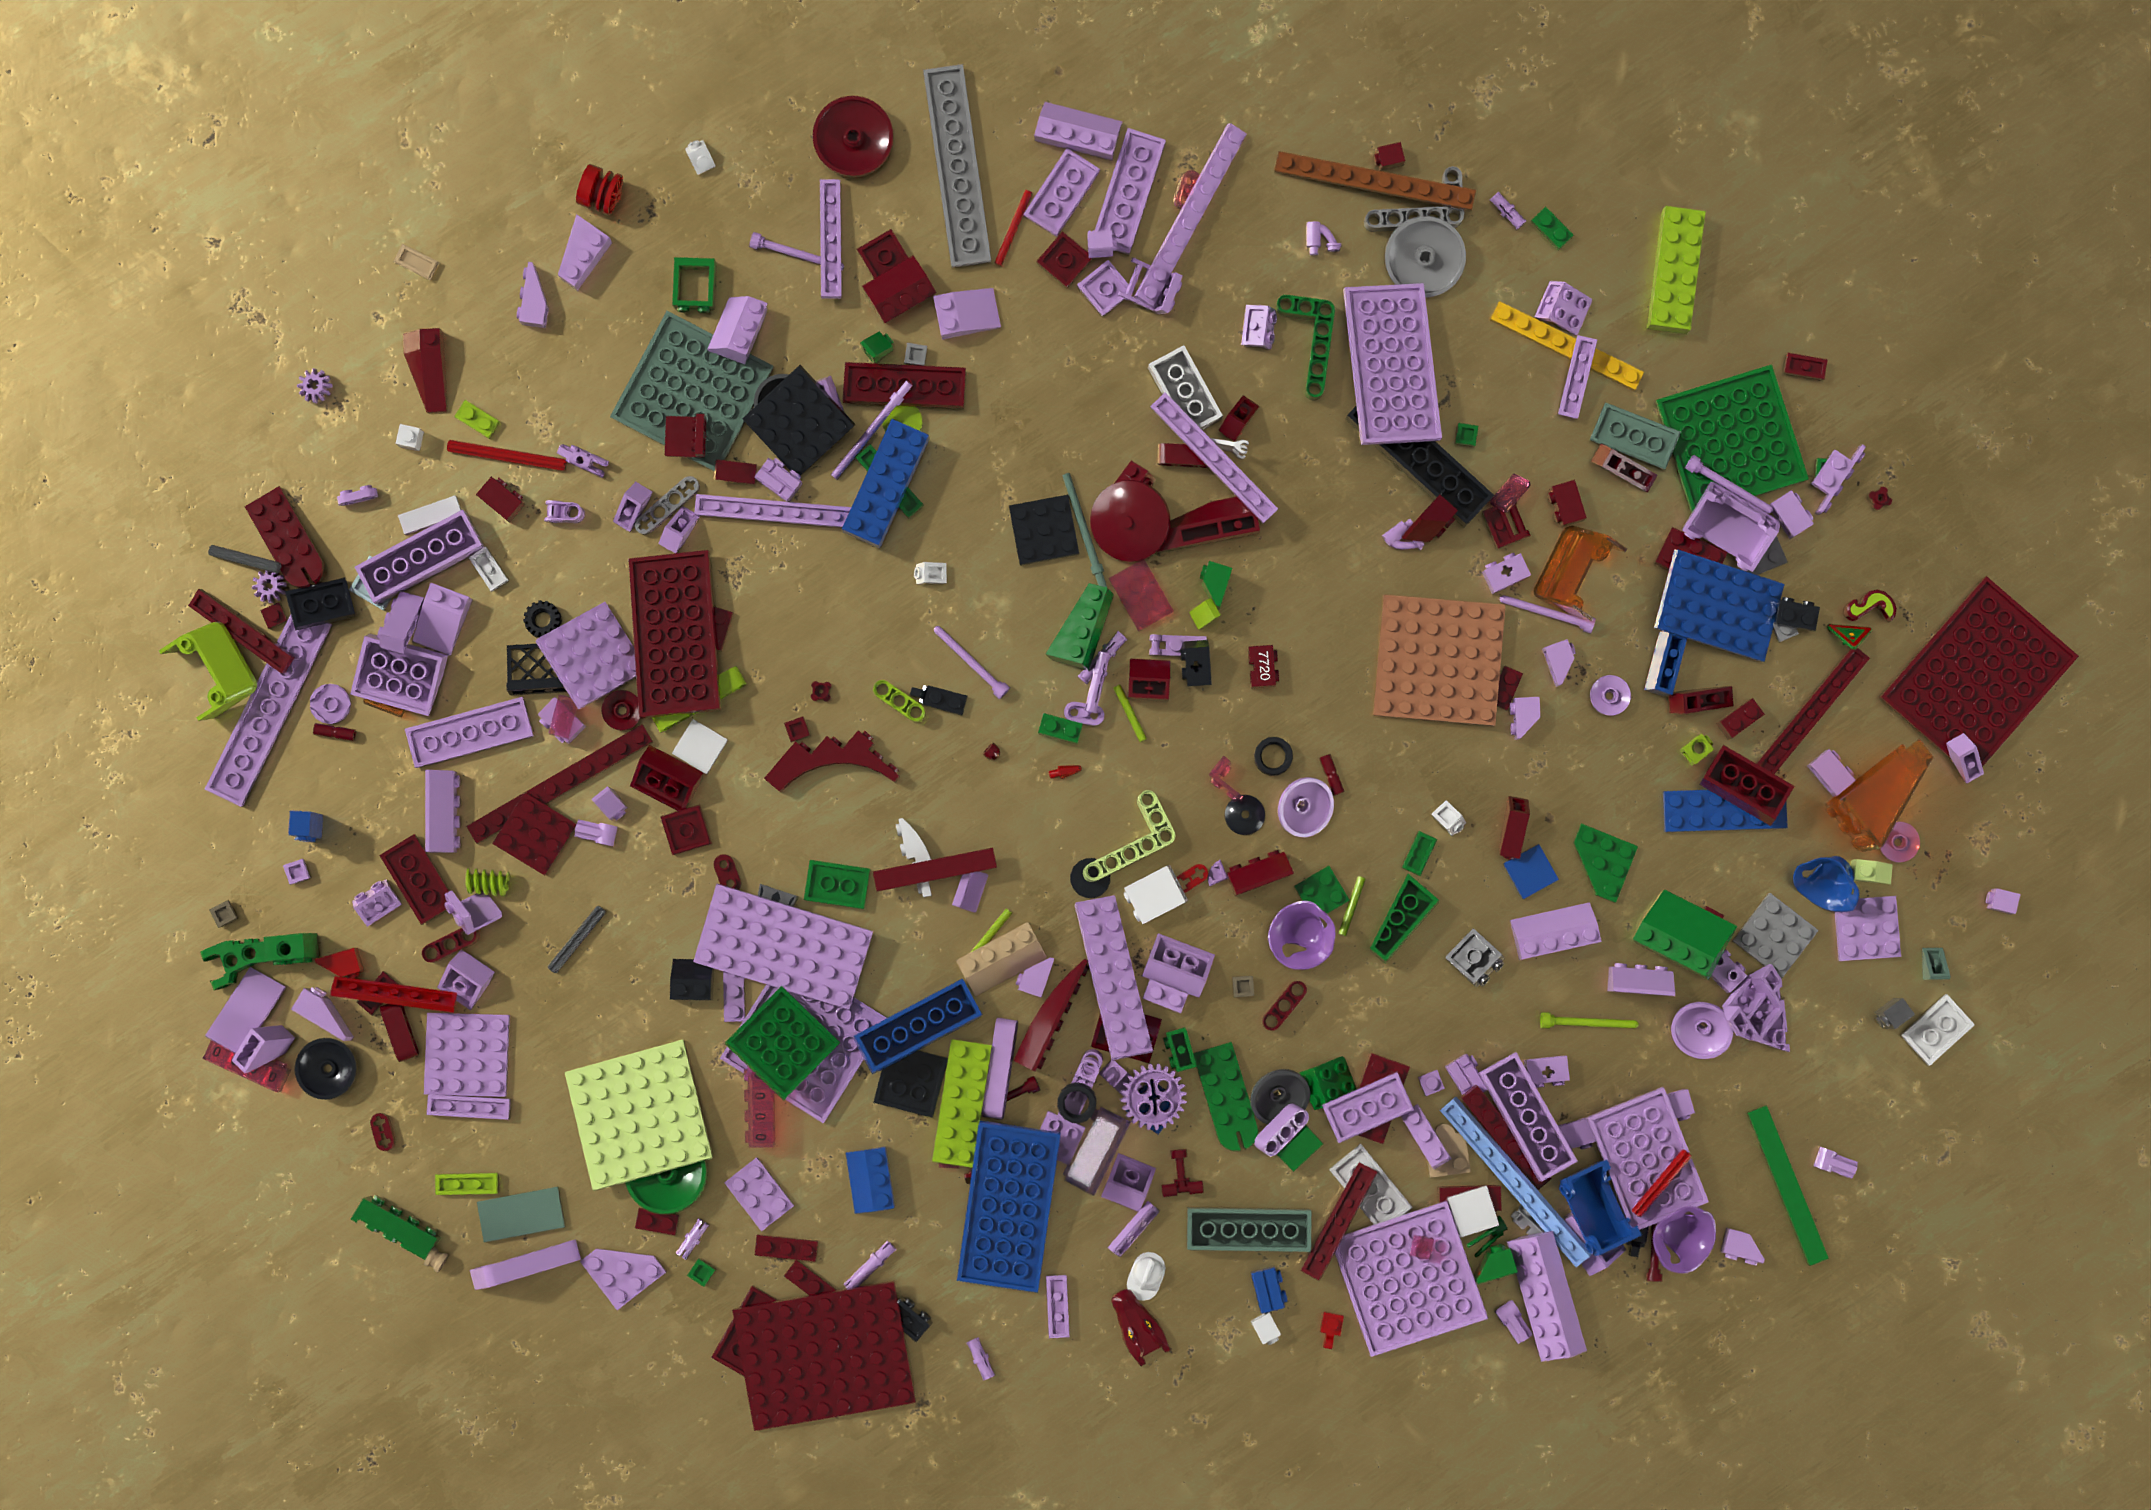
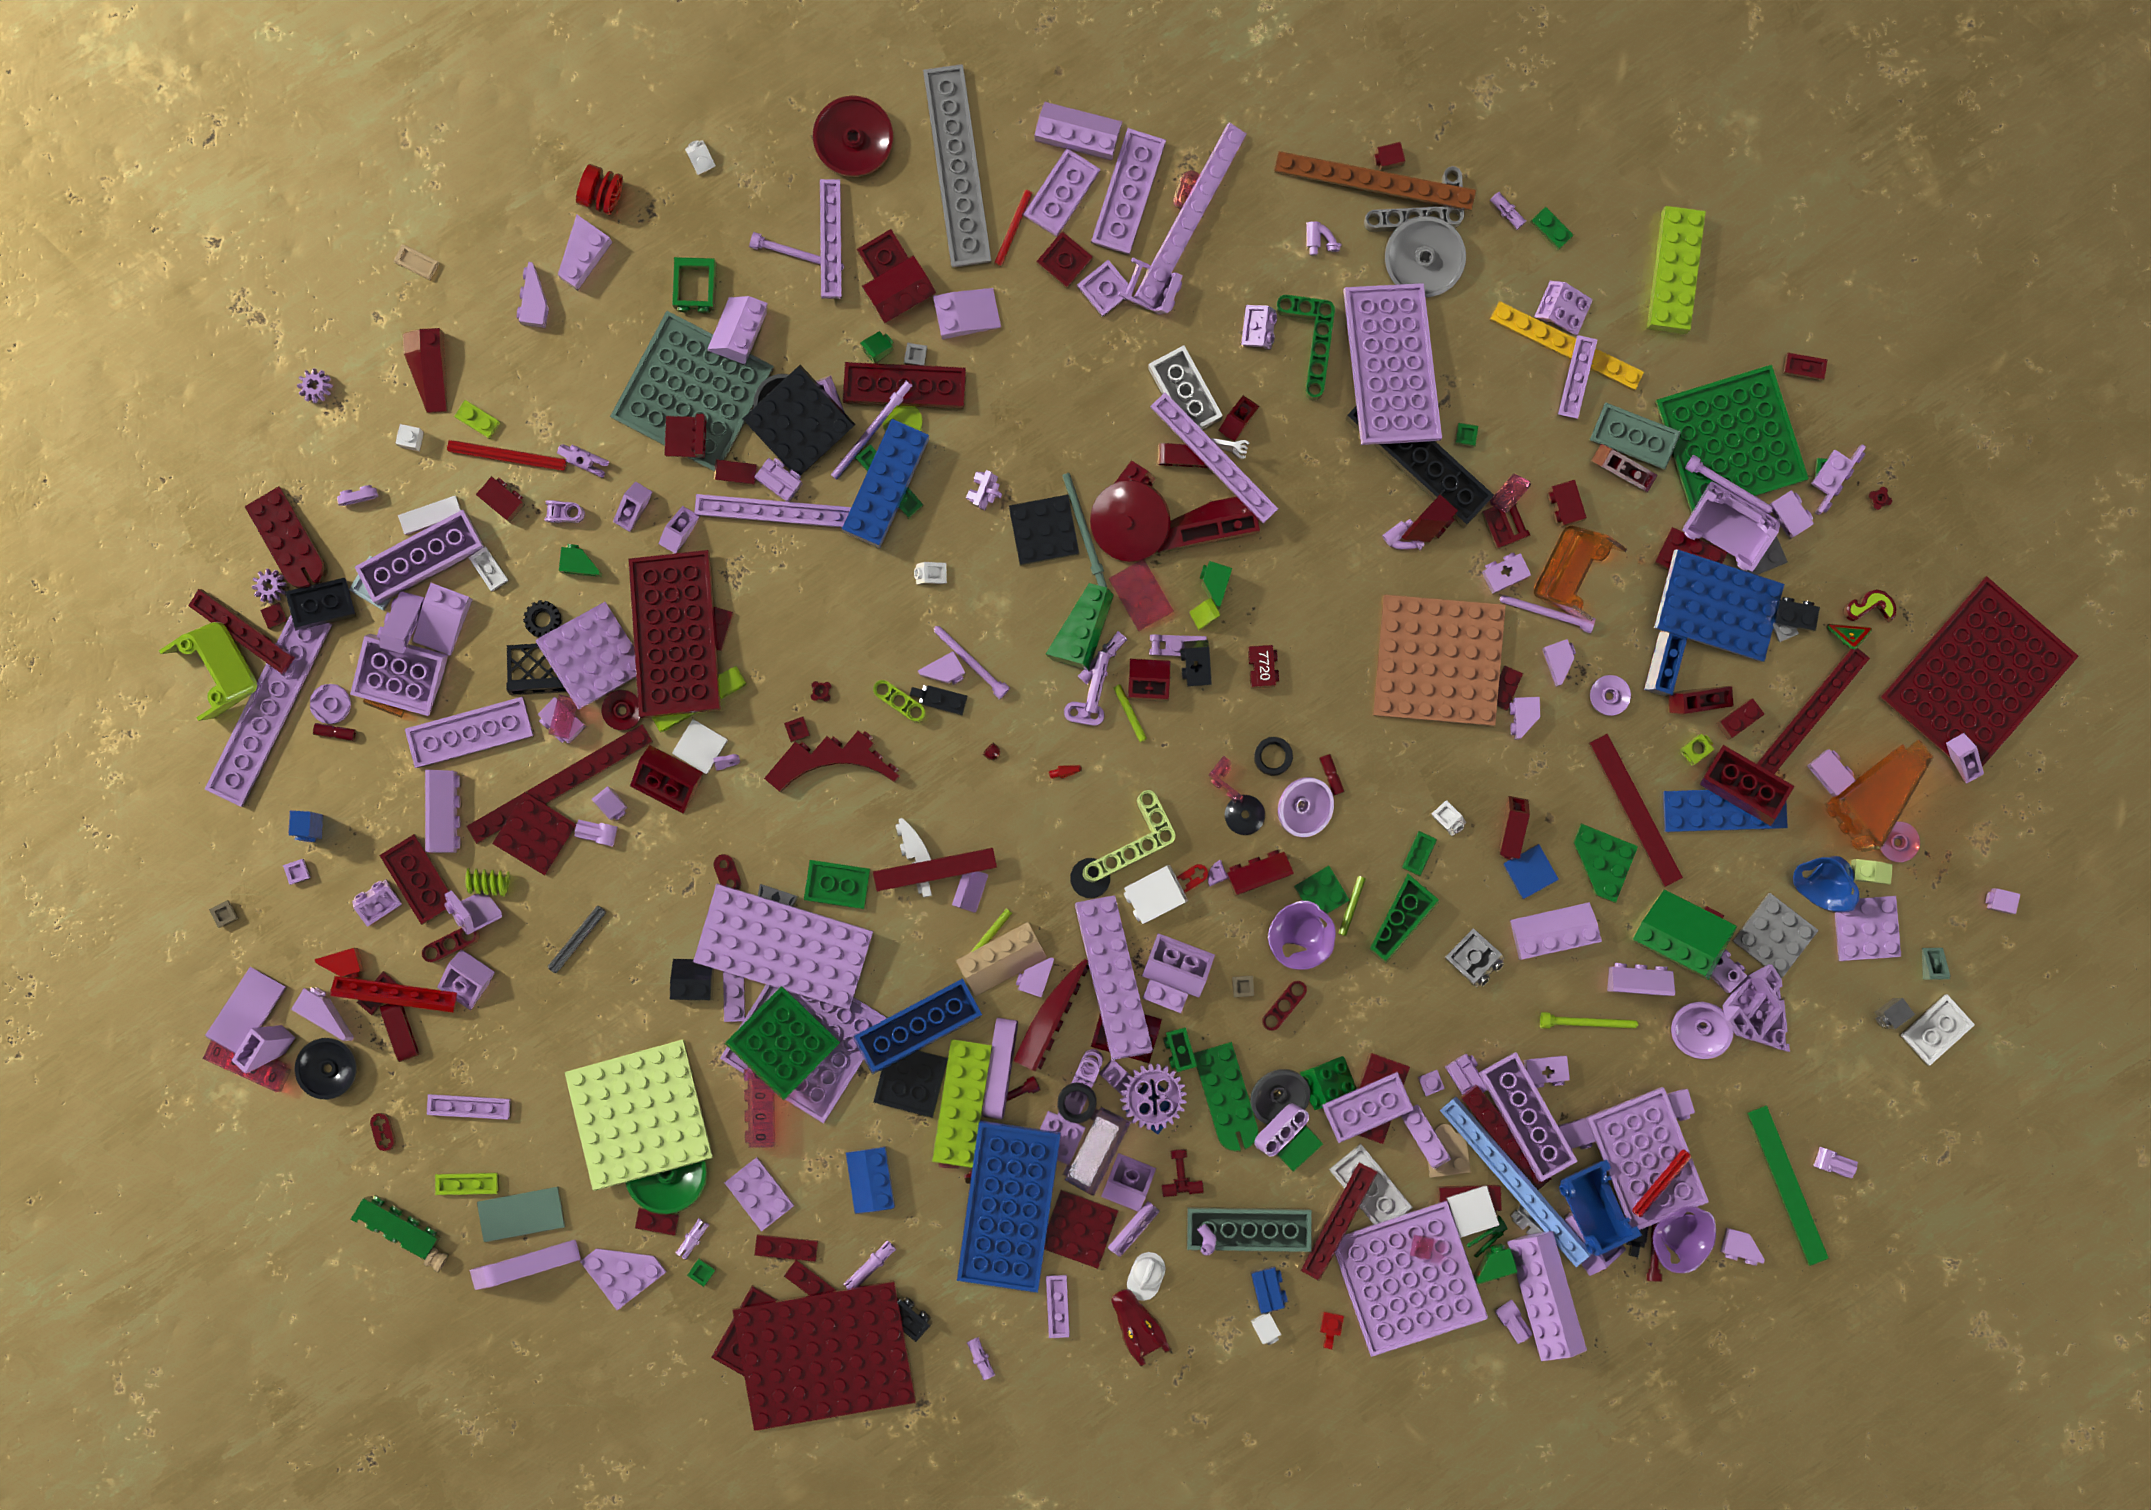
(244, 558): dark grey axle -> none
(275, 949): green brick -> none
(466, 1054): lavender plate -> none
(577, 562): none -> green slope
(665, 503): light grey beam -> none
(686, 829): dark red plate -> none
(726, 761): none -> lavender piece
(944, 669): none -> lavender slope
(987, 491): none -> lavender hips
(1060, 728): green brick -> none
(1079, 1229): none -> dark red plate
(1101, 243): lavender brick -> none
(1209, 1240): none -> lavender arm
(1635, 810): none -> dark red tile

